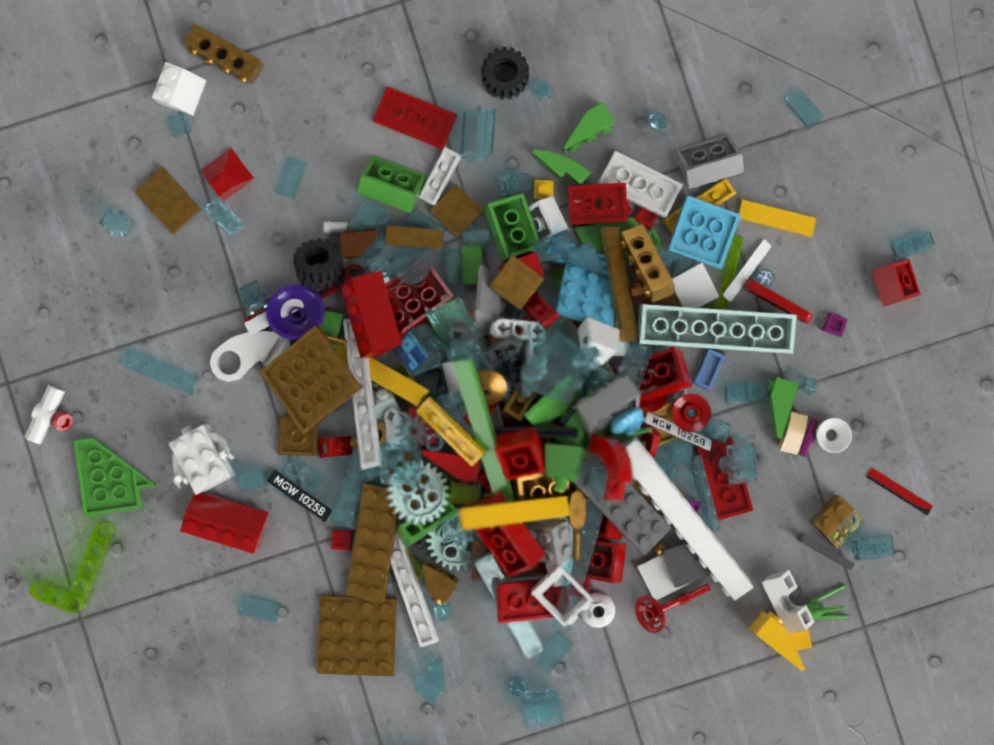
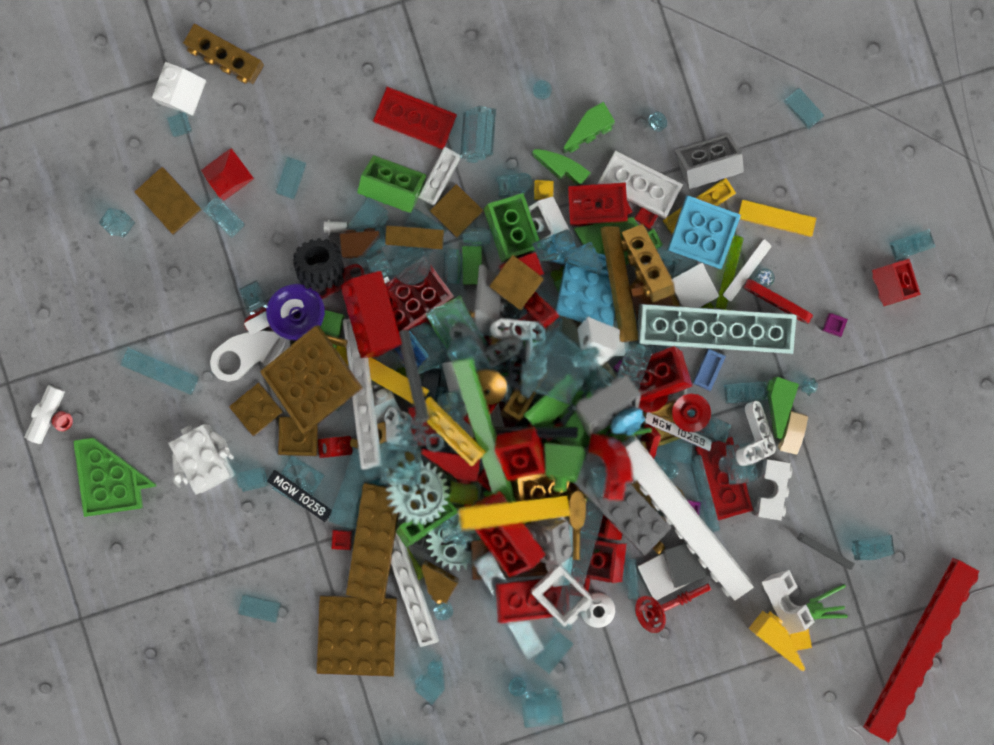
(82, 574): clear neon green beam -> none
(225, 522): red slope -> none
(256, 409): none -> pearl gold plate
(413, 377): none -> dark grey axle
(510, 58): black tyre -> none
(632, 579): none -> clear light blue pin
(763, 438): none -> white beam
(773, 506): none -> white arch
(808, 437): magenta bar -> none
(836, 520): pearl gold slope -> none
(842, 439): white piece -> none
(899, 491): red sticker -> none
(921, 650): none -> red brick

